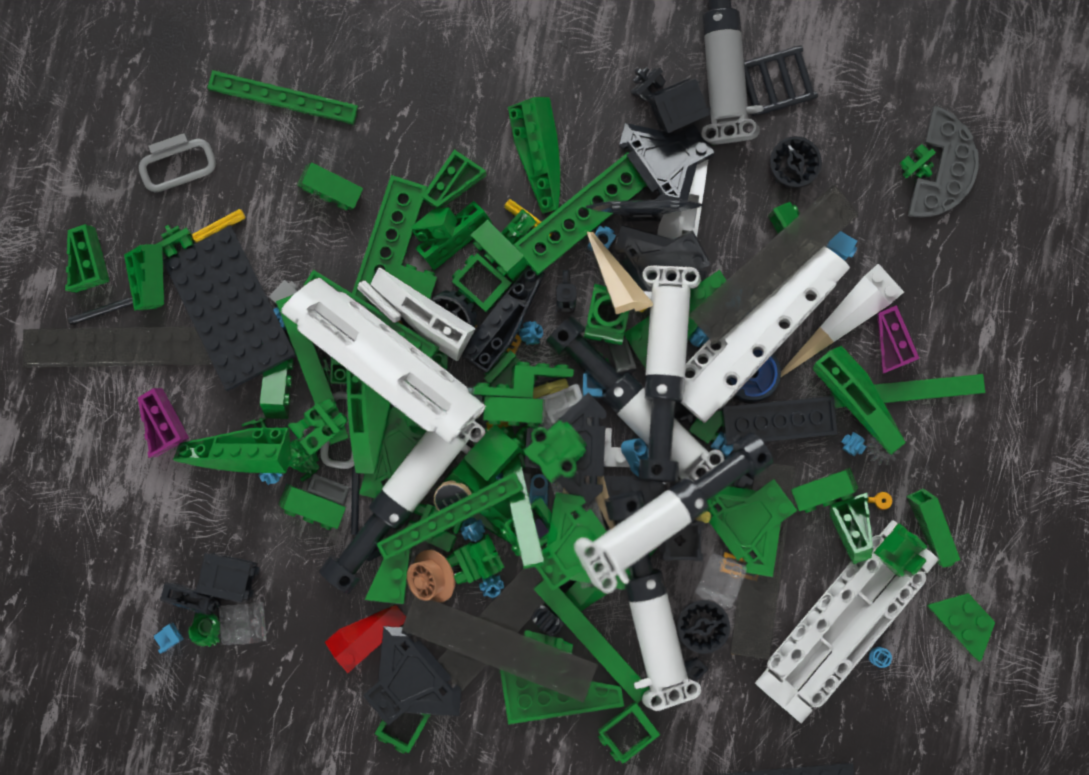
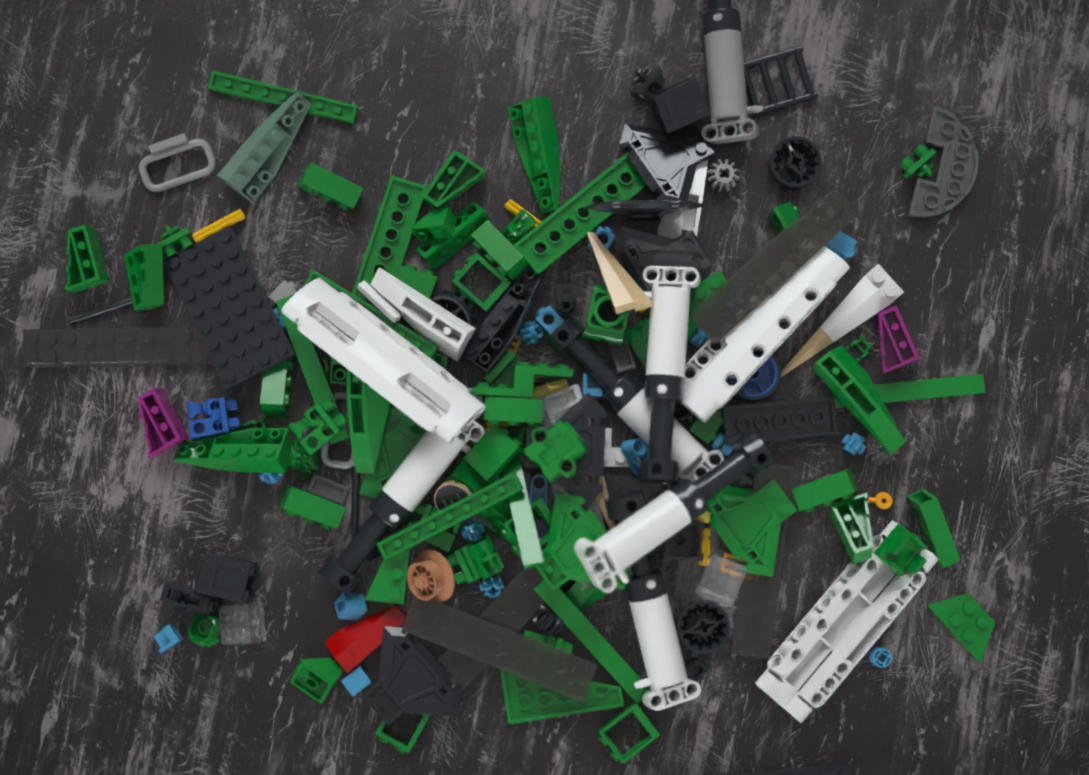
(218, 417): none -> blue hips
(265, 149): none -> sand green wedge
(317, 677): none -> green slope
(350, 606): none -> dark azure panel
(356, 681): none -> dark azure panel
(548, 311): none -> dark azure brick
(705, 546): none -> yellow axle
(726, 181): none -> light grey gear
(864, 352): none -> green piece

